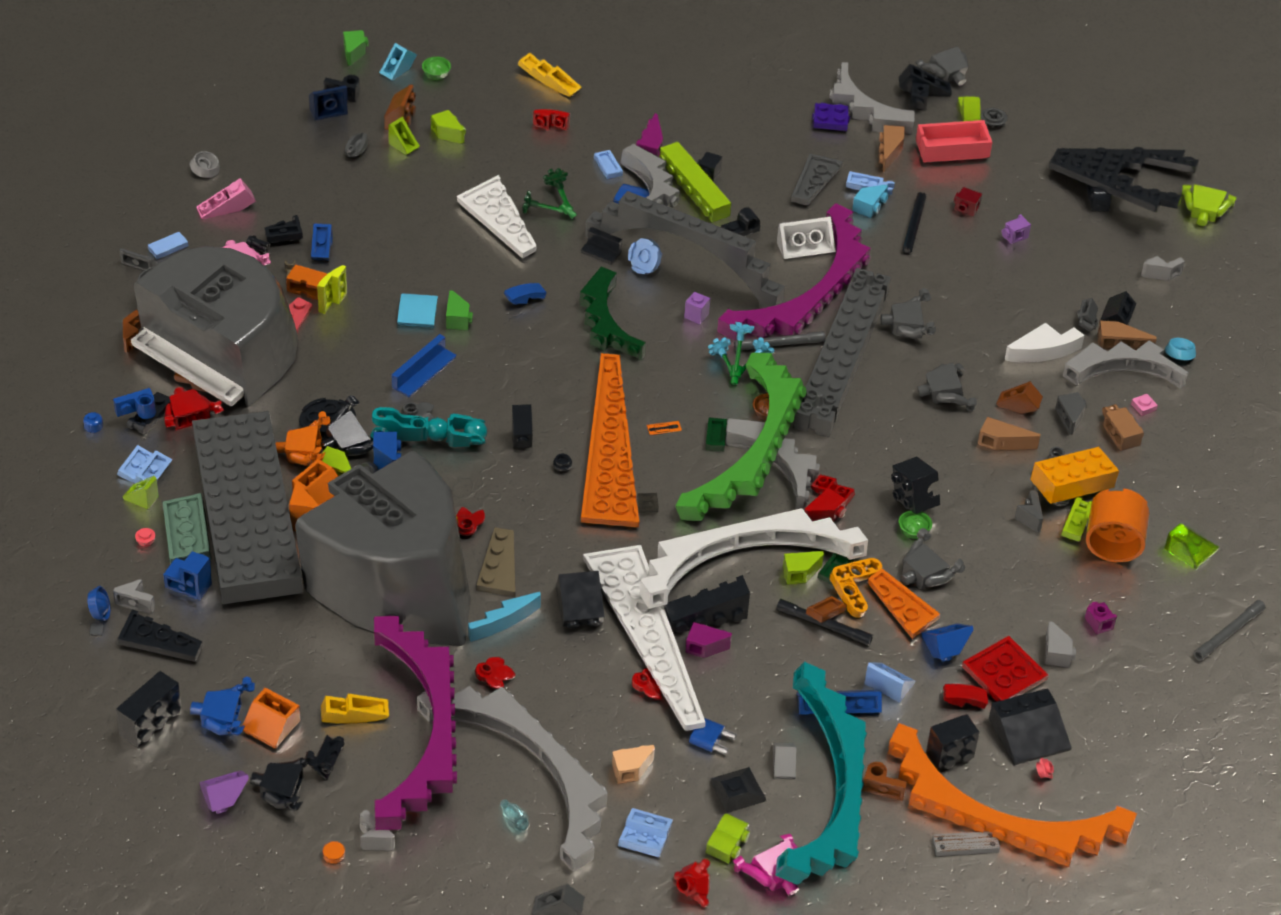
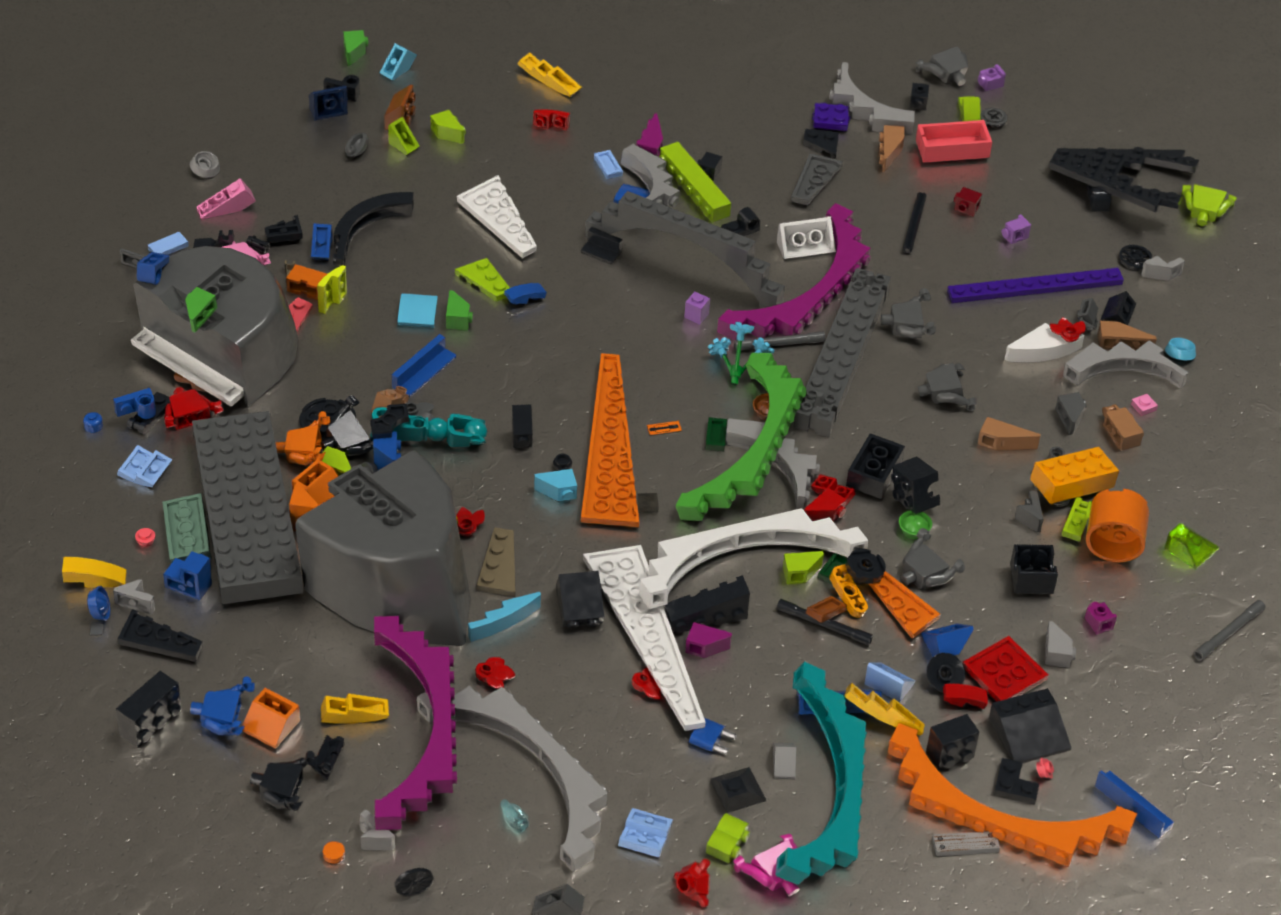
(92, 572): none -> yellow slope
(131, 328): dark orange slope -> none
(143, 492): lime slope -> none
(150, 267): none -> blue plate
(200, 307): none -> bright green slope
(223, 240): none -> black piece
(223, 790): medium lavender slope -> none
(366, 212): none -> black arch
(384, 425): none -> black tile
(390, 397): none -> medium nougat brick
(414, 881): none -> black wheel
(436, 68): bright green hat -> none
(485, 277): none -> lime wing
(555, 179): dark green plant -> none
(557, 484): none -> medium azure slope
(605, 331): dark green arch -> none
(632, 763): light nougat slope -> none
(644, 256): light blue tile -> none
(822, 141): none -> black wing
(858, 181): light blue plate -> none
(861, 574): none -> black plate
(869, 200): medium azure slope -> none
(873, 465): none -> black brick
(877, 782): dark orange plate -> none
(890, 713): none -> yellow slope
(913, 74): black slope -> none
(950, 666): none -> black dish
(992, 78): none -> medium lavender brick
(1011, 787): none -> black plate
(1020, 399): dark orange slope -> none
(1033, 569): none -> black piece
(1035, 285): none -> dark purple plate
(1067, 330): none -> red plate
(1129, 799): none -> blue panel
(1134, 256): none -> black wheel

